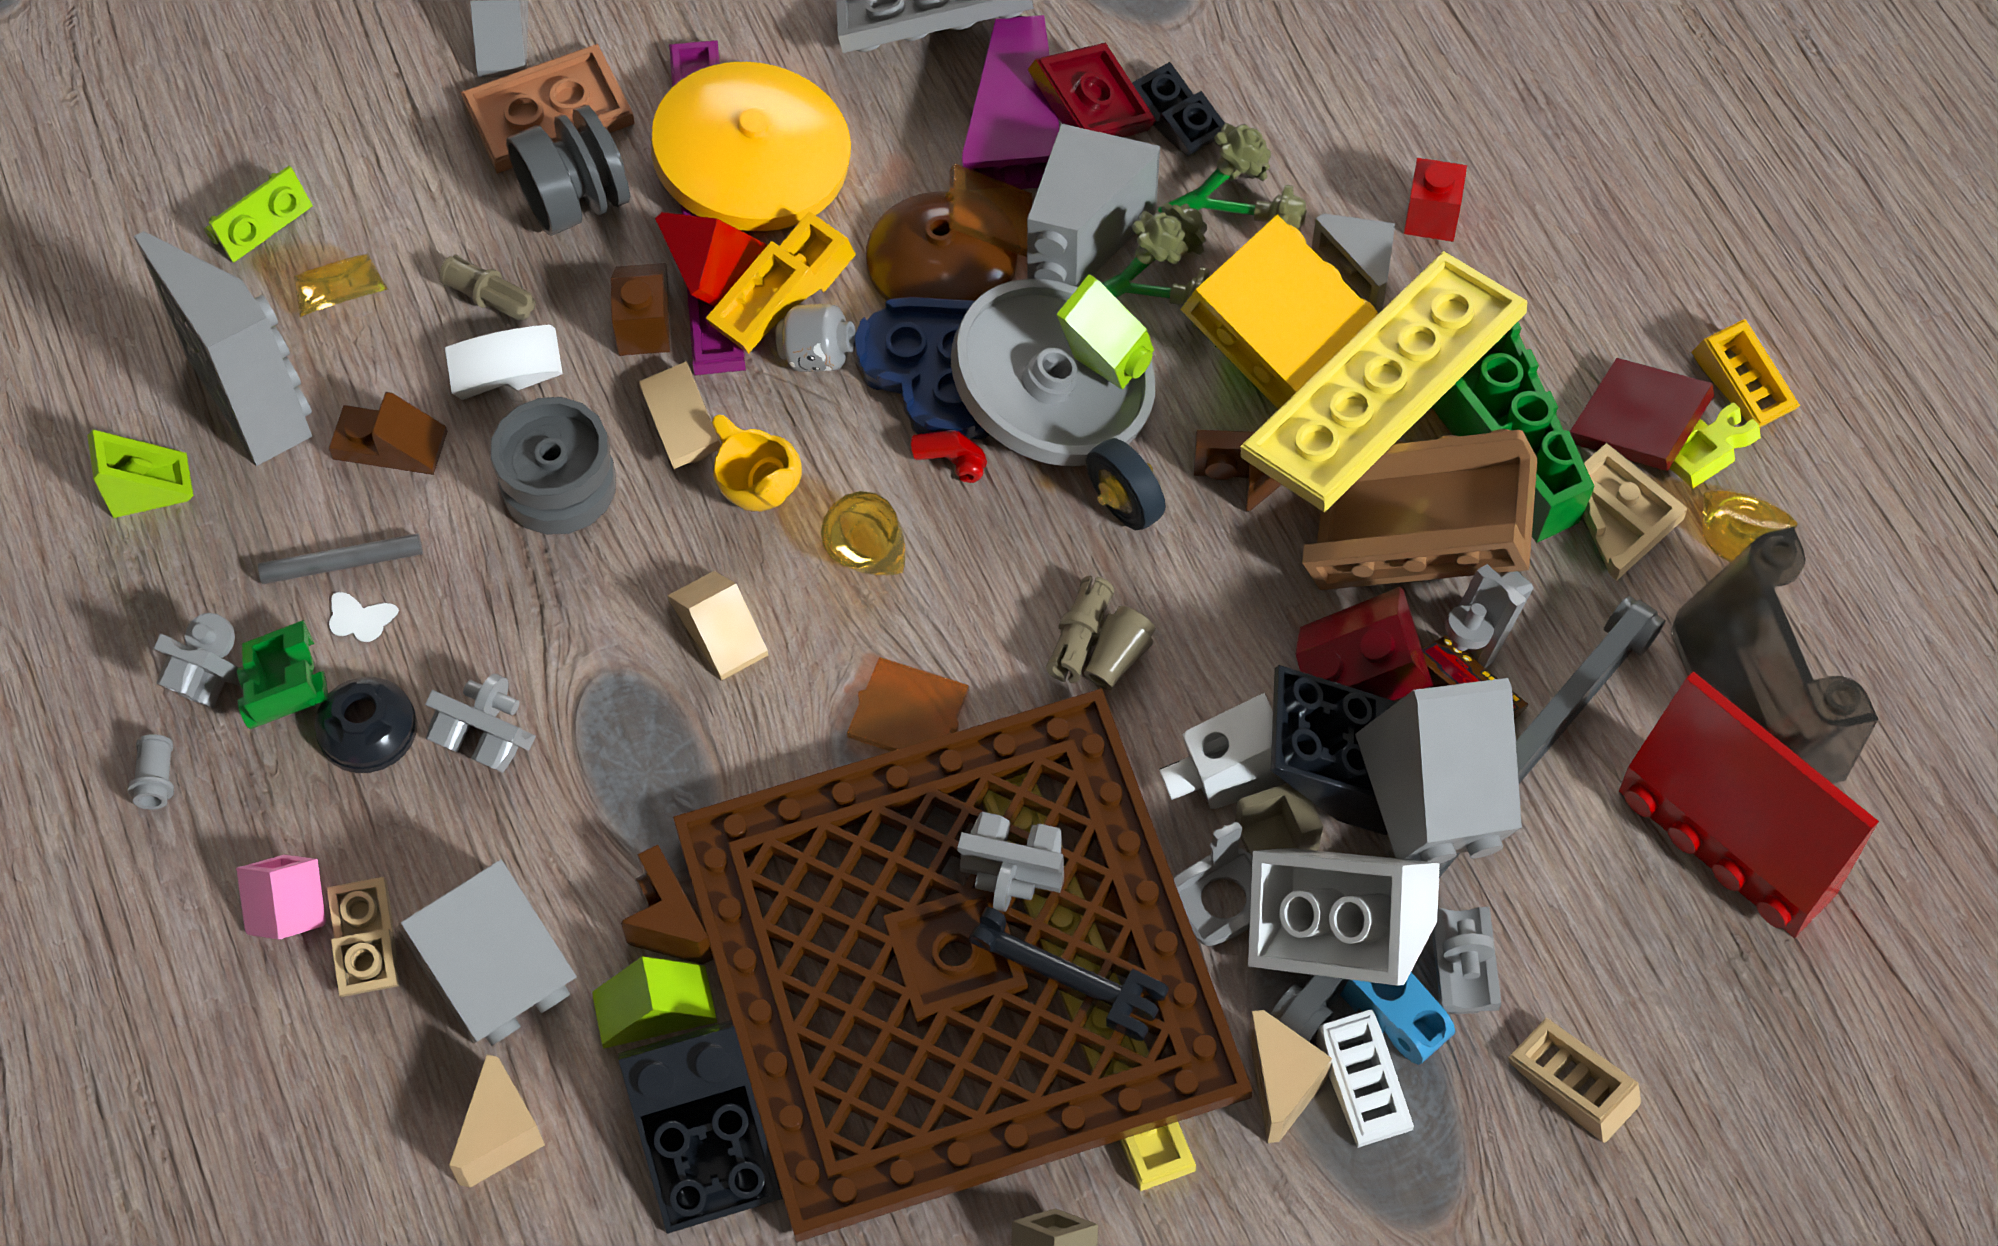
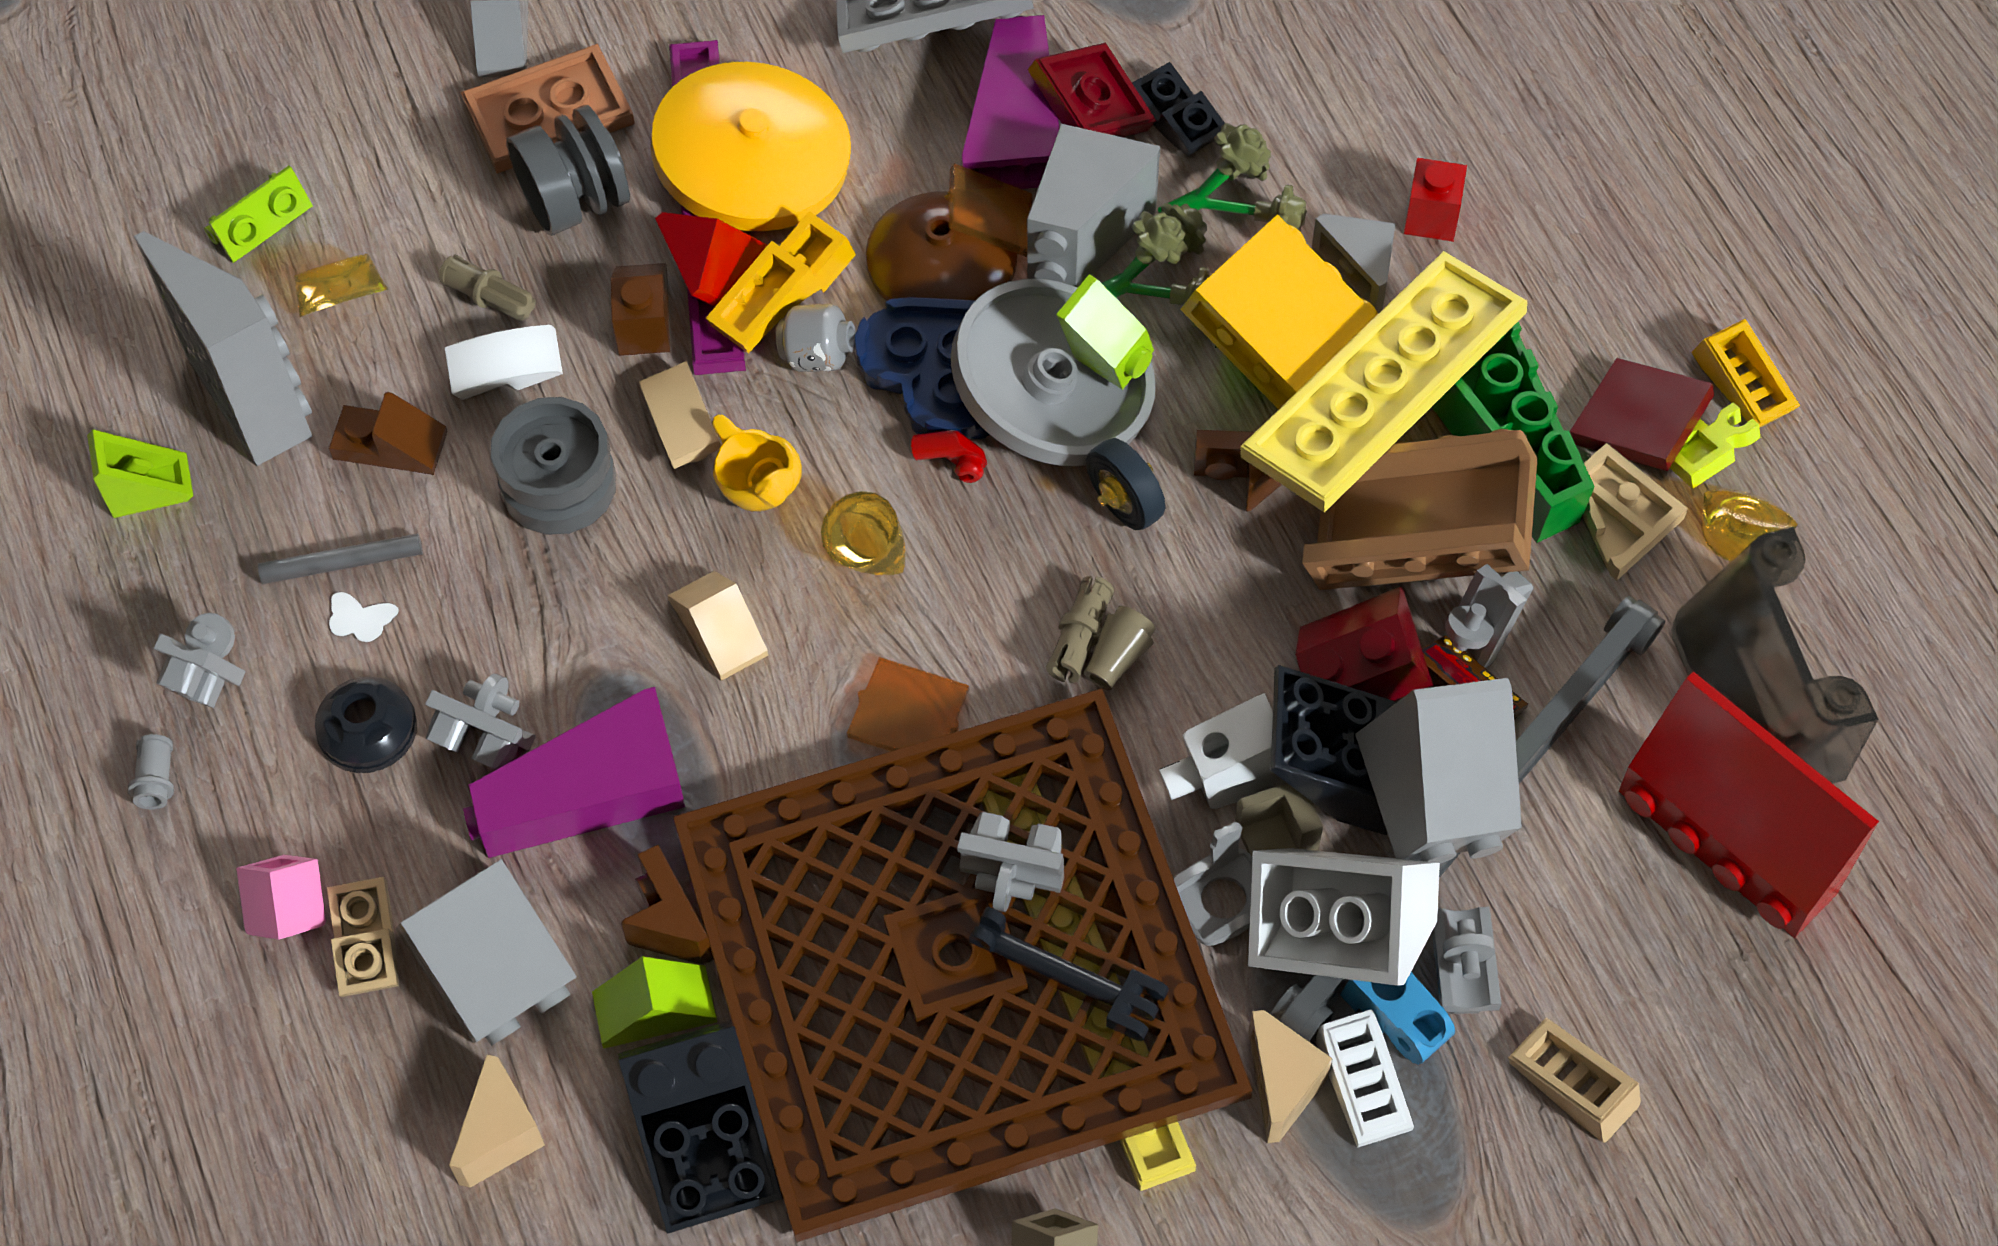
(279, 676): green cylinder -> none
(580, 782): none -> magenta slope

